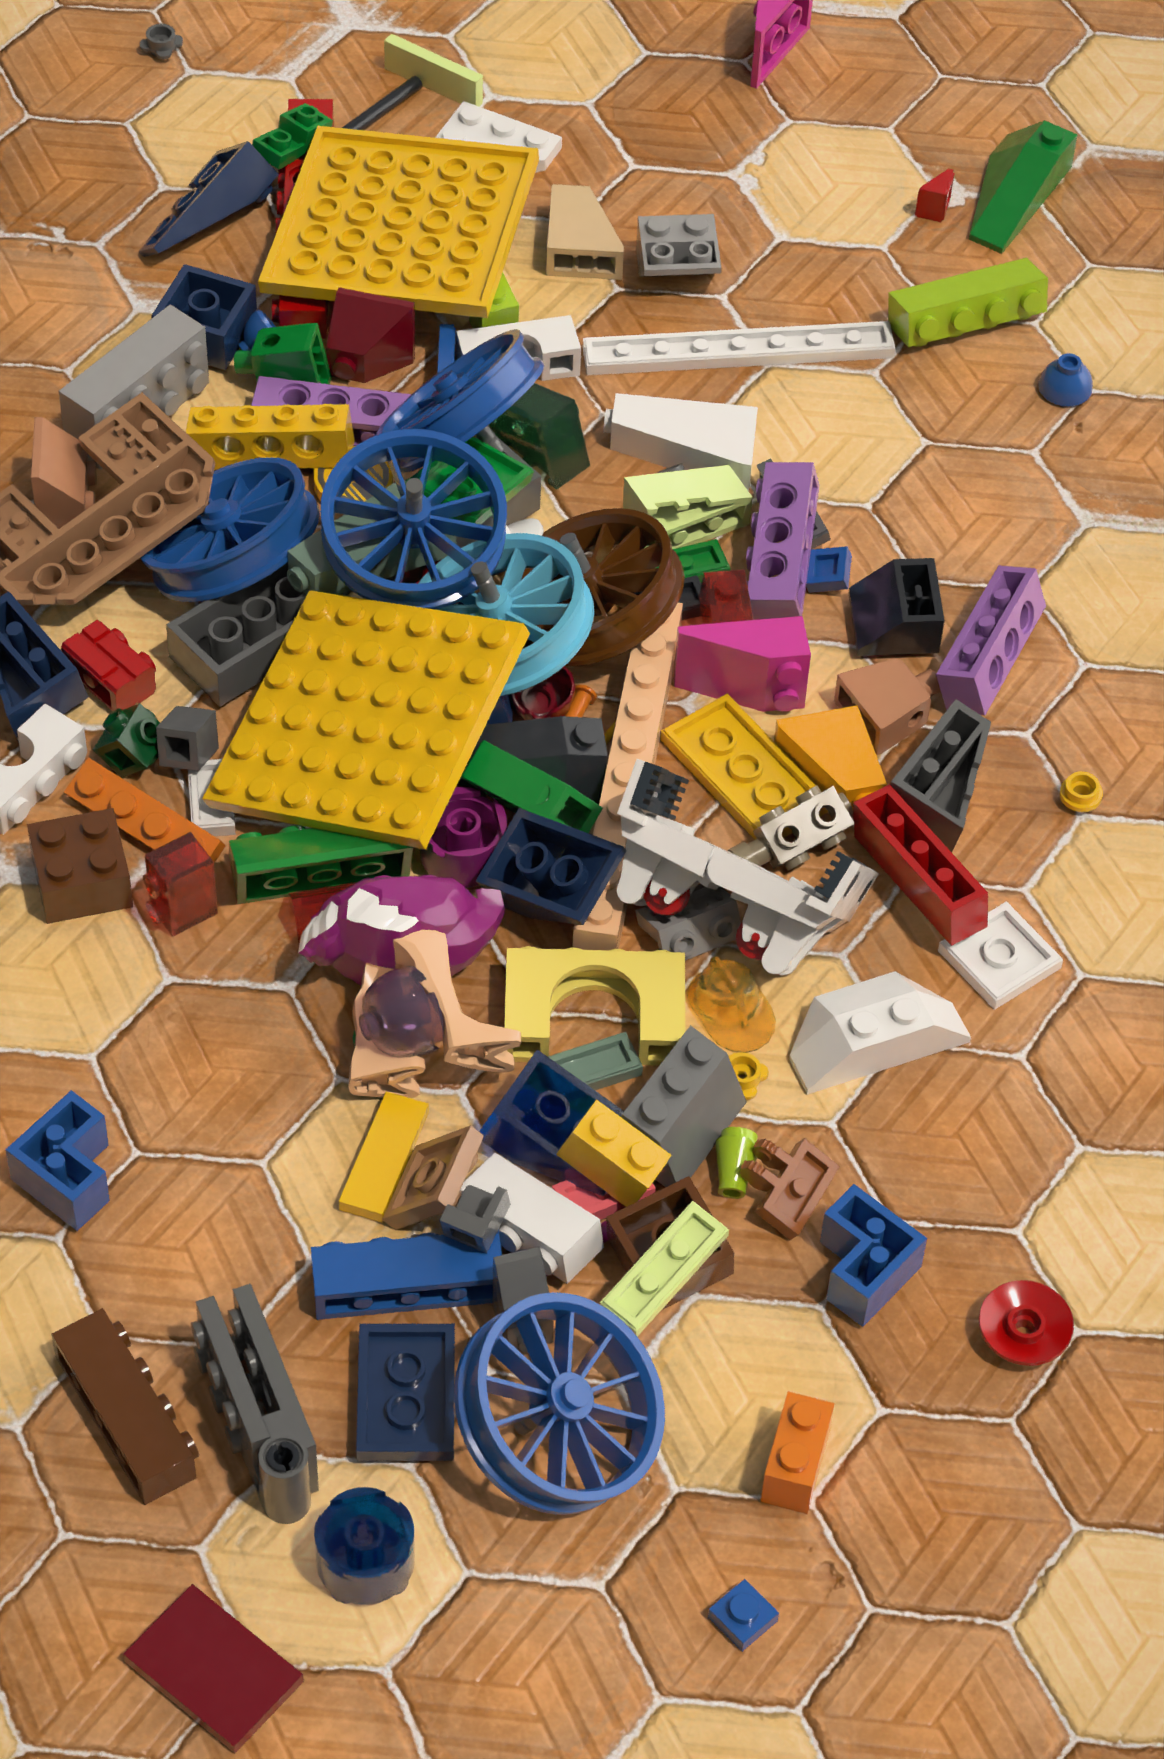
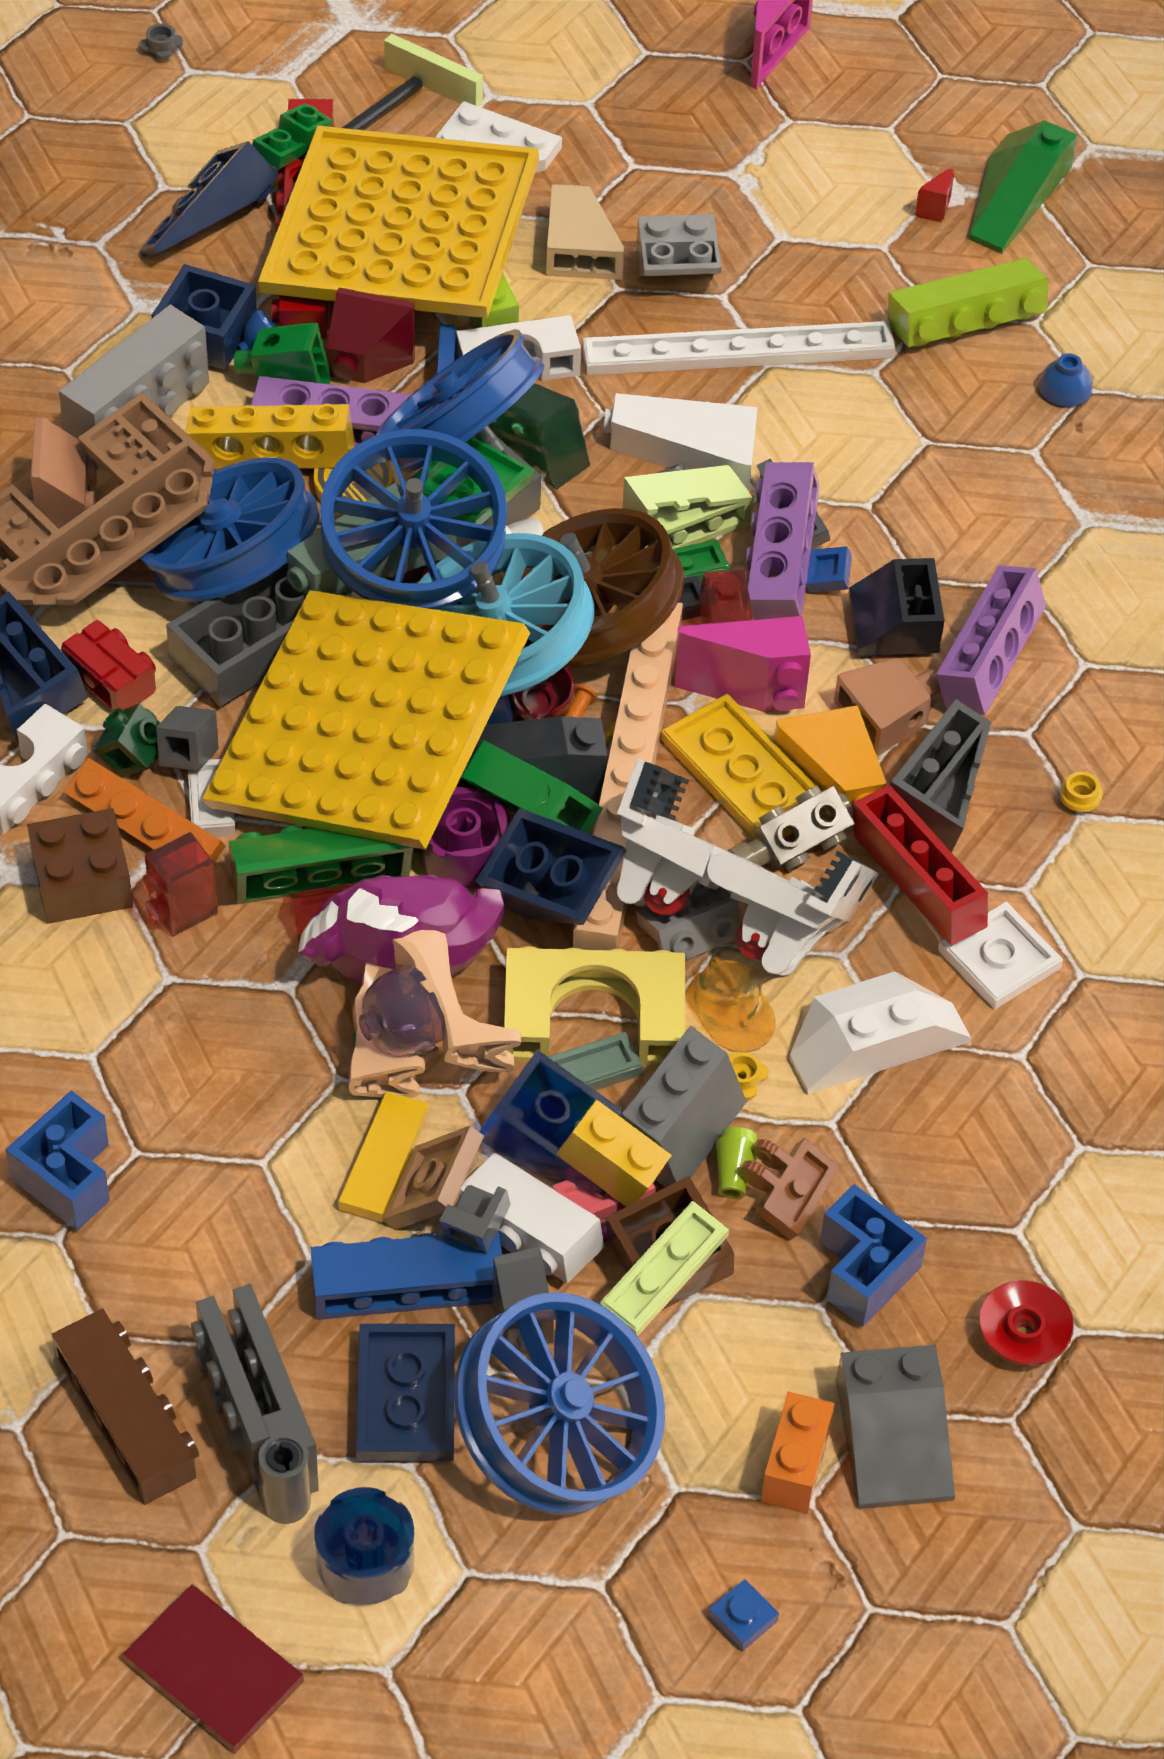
(896, 1426): none -> dark grey slope

